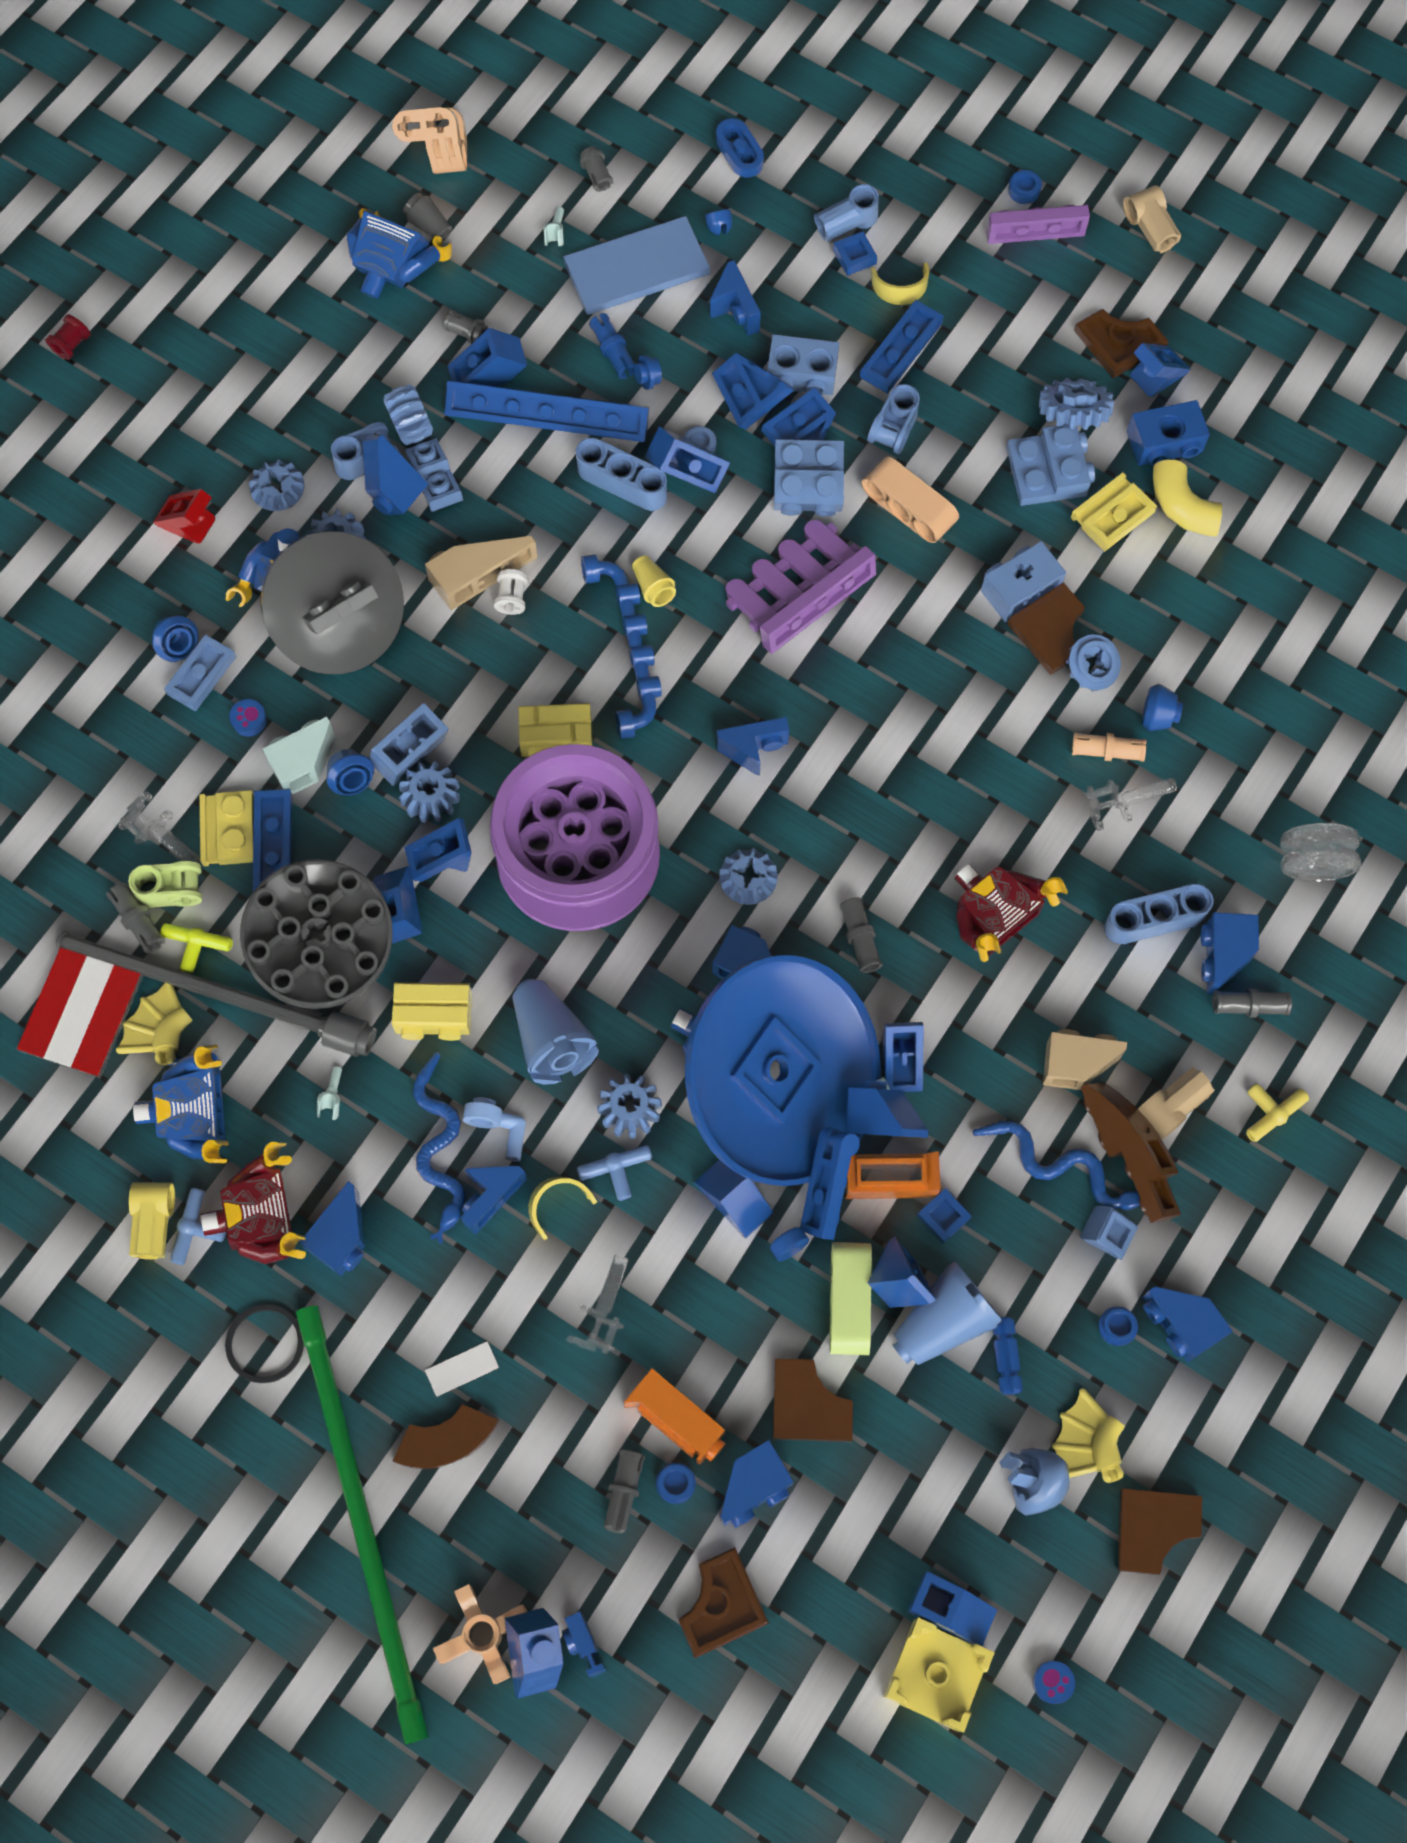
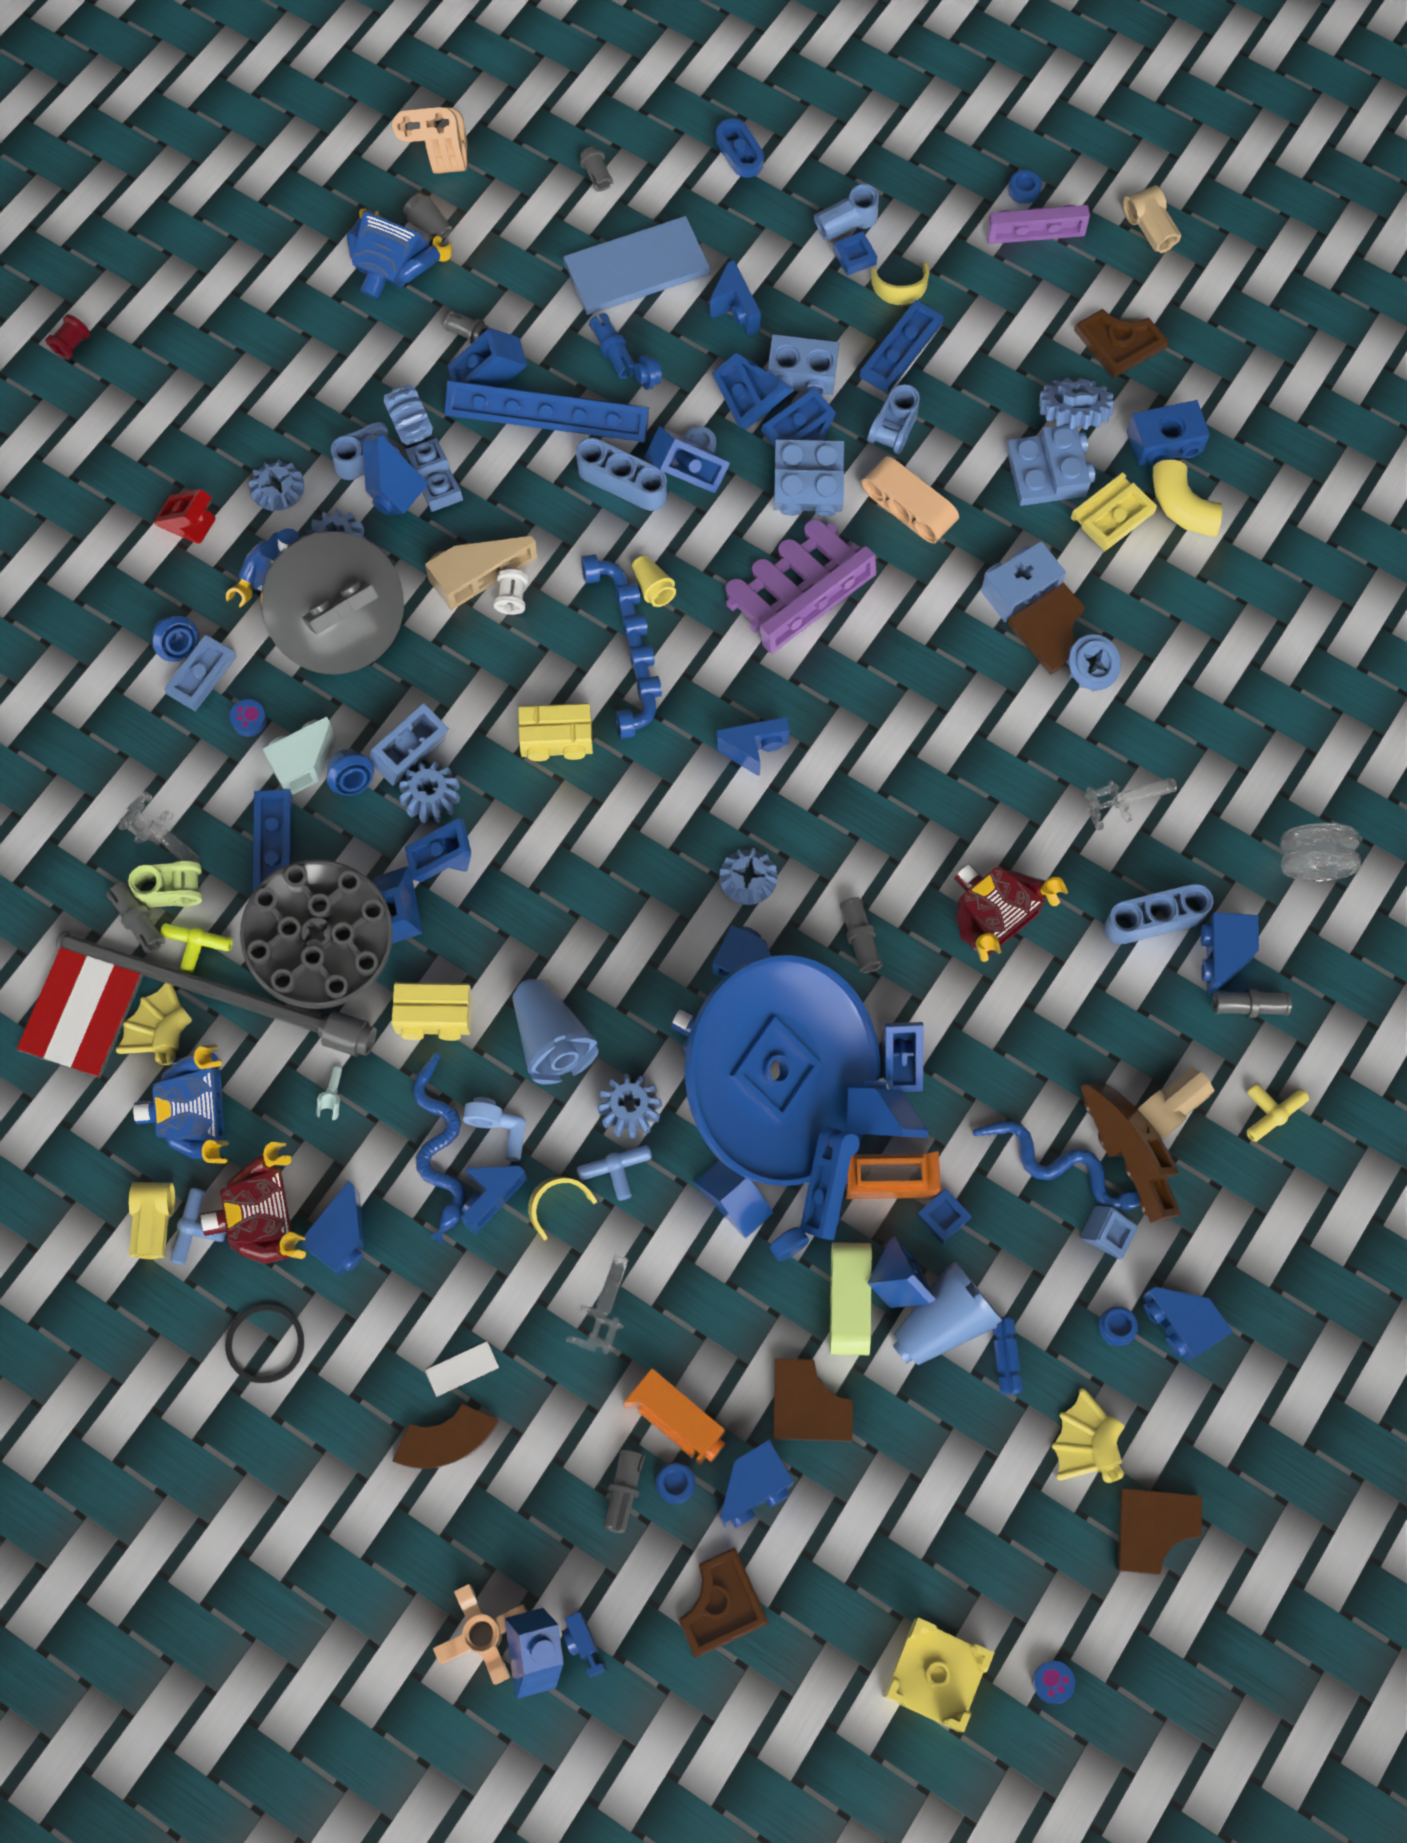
(226, 828): light yellow plate -> none
(408, 1705): green piece -> none
(554, 230): light aqua hand -> none
(563, 781): medium lavender wheel -> none
(719, 221): blue hinge -> none
(952, 1609): blue slope -> none
(1037, 1478): medium blue piece -> none
(1079, 1059): tan slope -> none
(1109, 747): light nougat pin -> none
(1157, 368): blue slope -> none
(1161, 708): blue cone -> none

